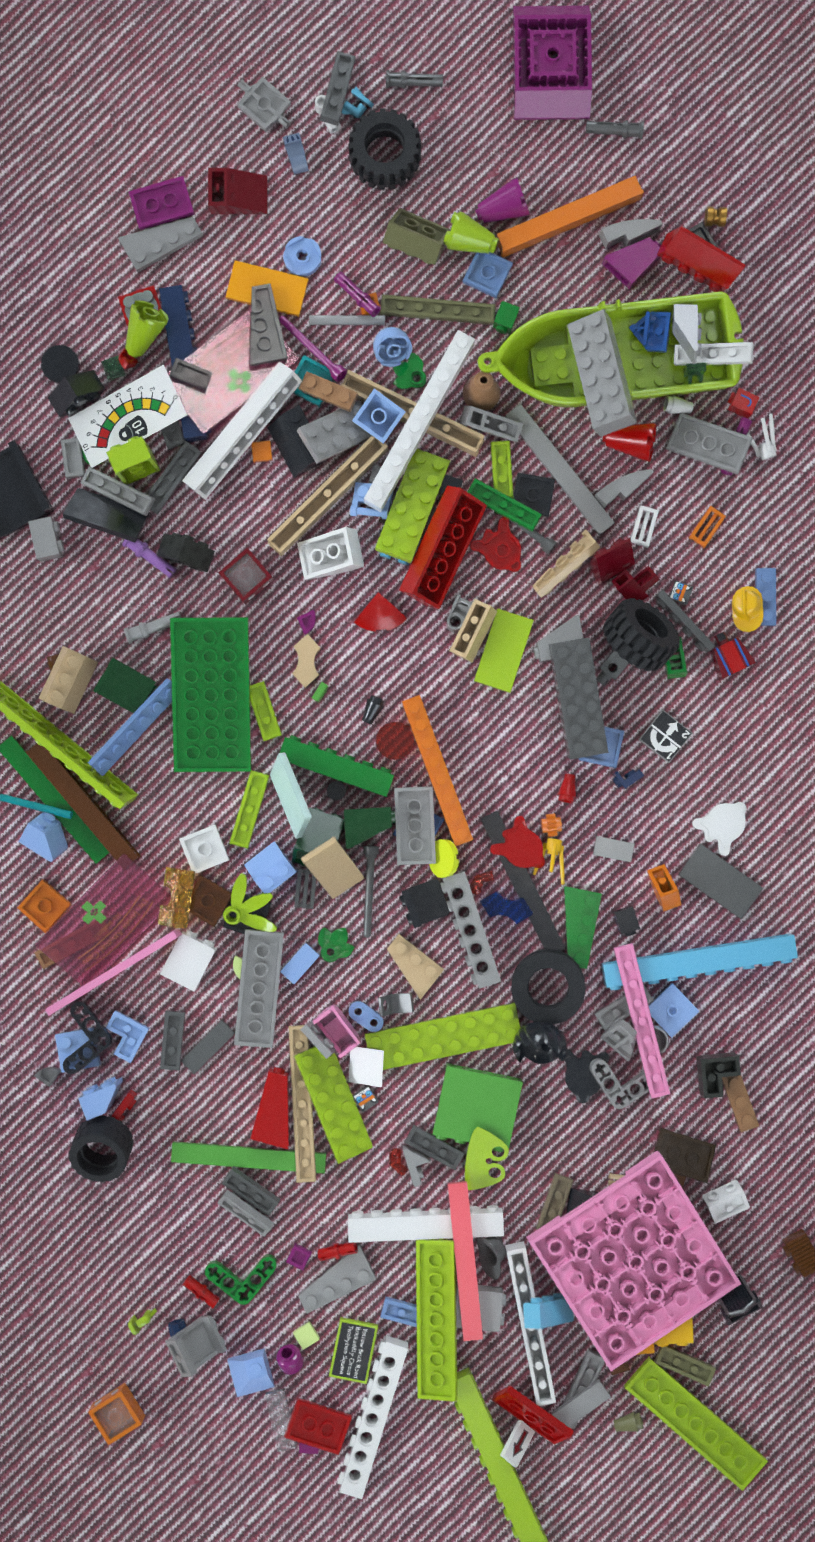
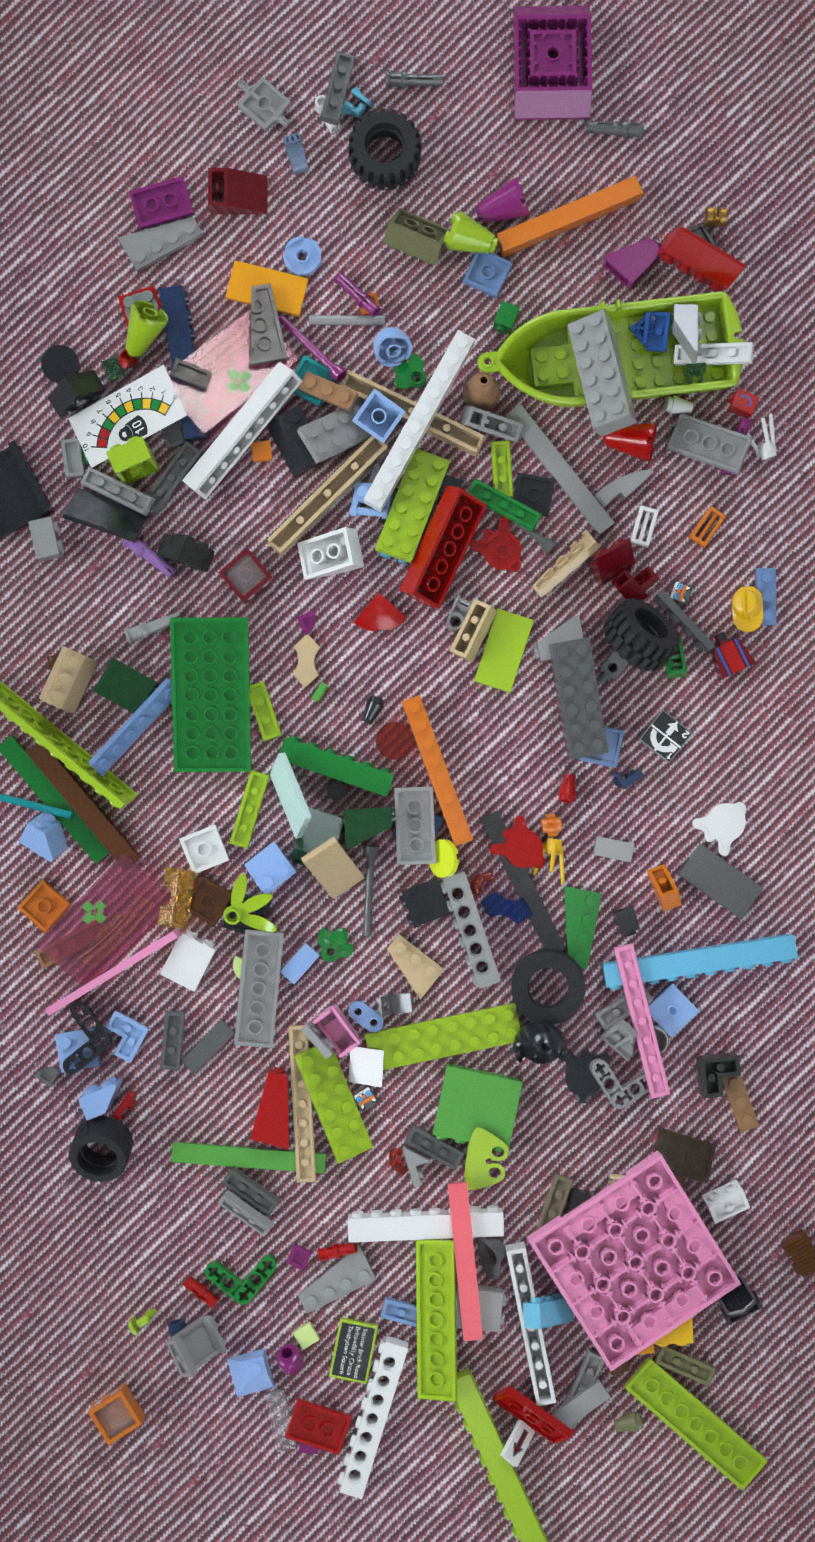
(298, 886): dark grey tile -> none
(437, 309): olive tile -> none
(629, 231): light grey slope -> none

